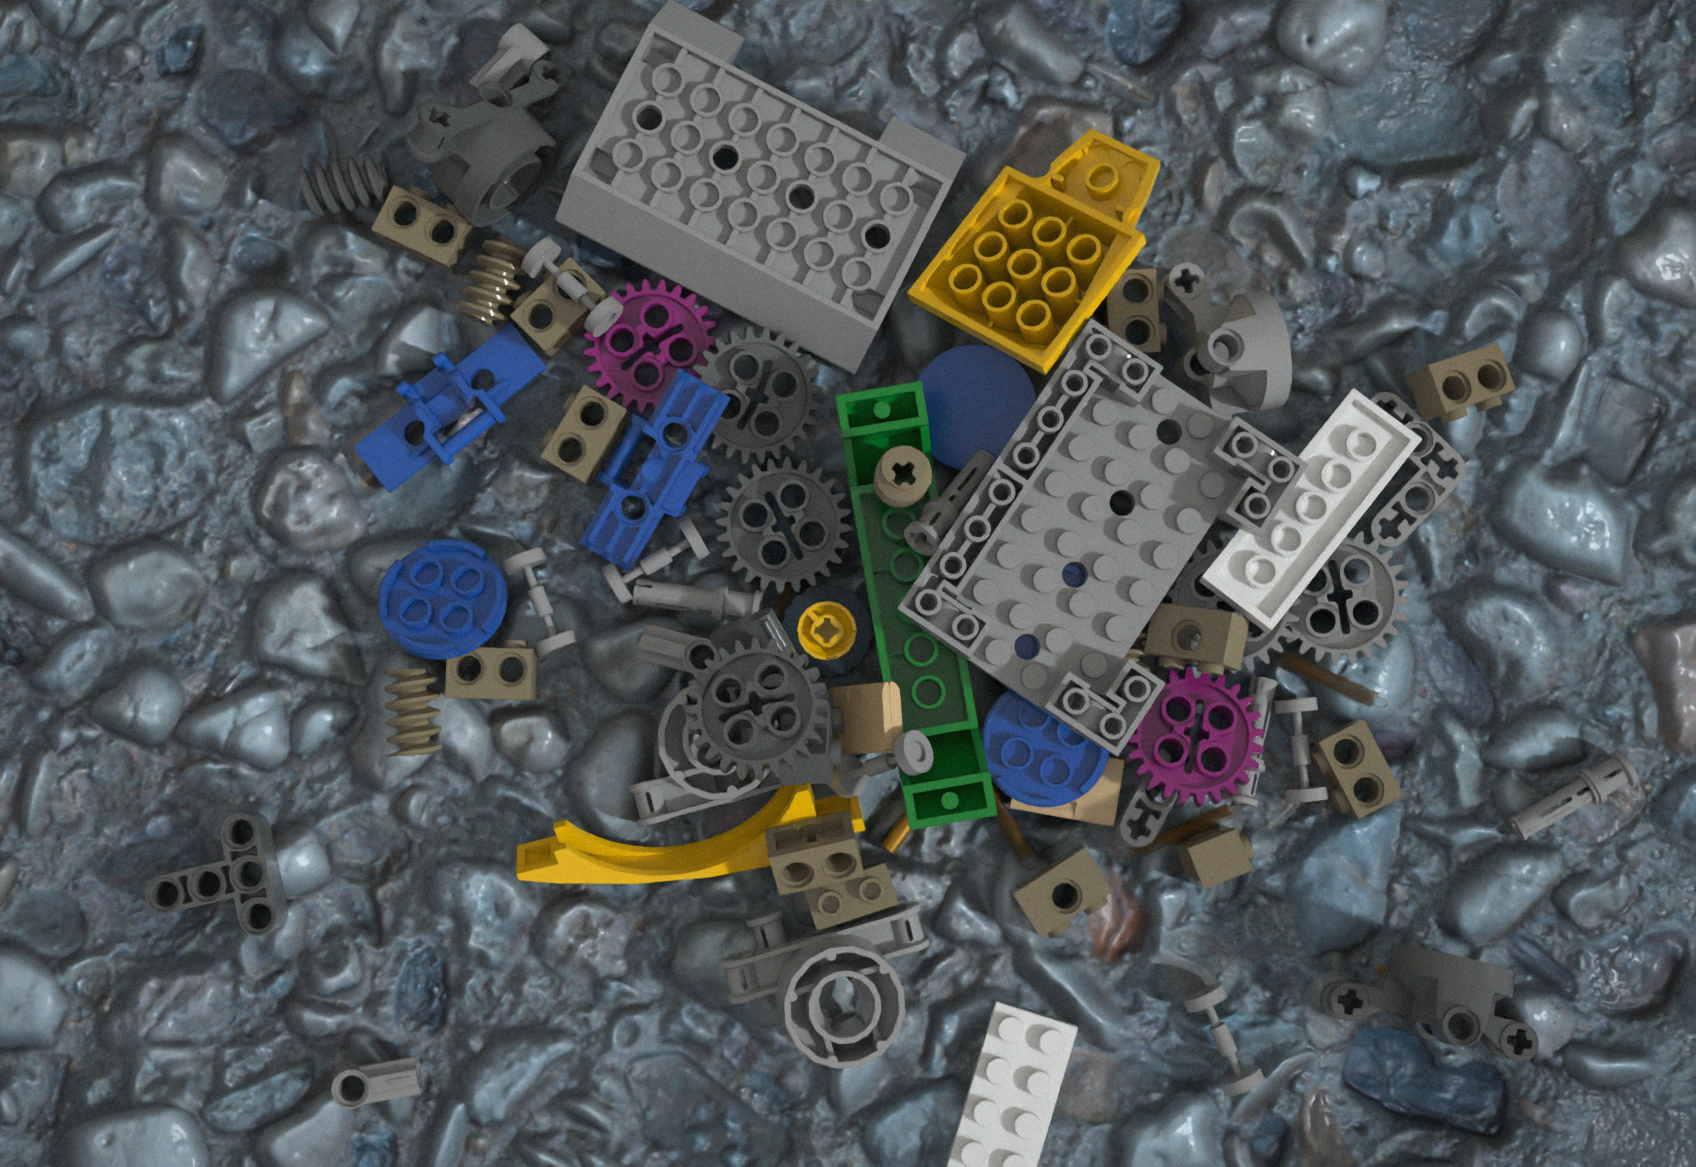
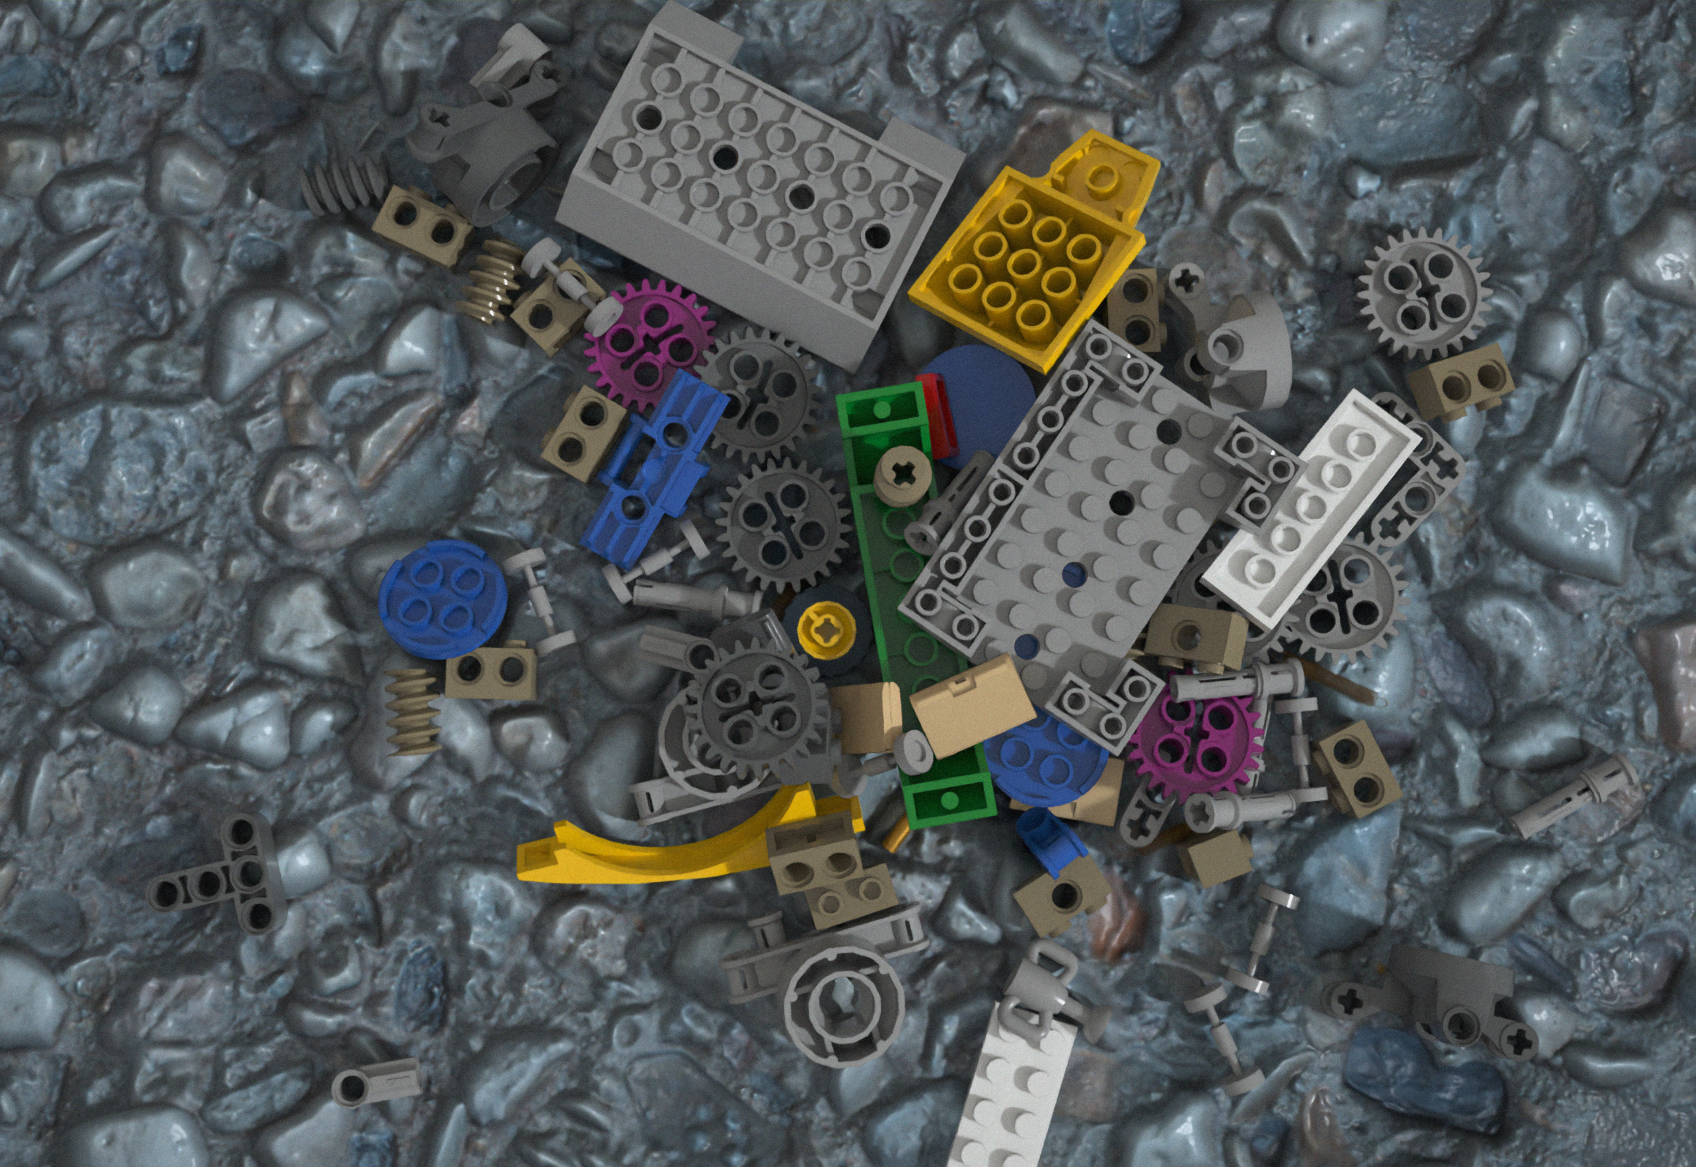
(444, 398): blue piece -> none
(941, 424): none -> red tile
(973, 706): none -> tan piece
(1005, 831): pearl gold piece -> none
(1047, 994): none -> light grey piece
(1049, 840): none -> blue piece
(1229, 810): none -> light grey pin
(1256, 680): none -> light grey pin
(1262, 940): none -> light grey wheel
(1459, 286): none -> light grey gear

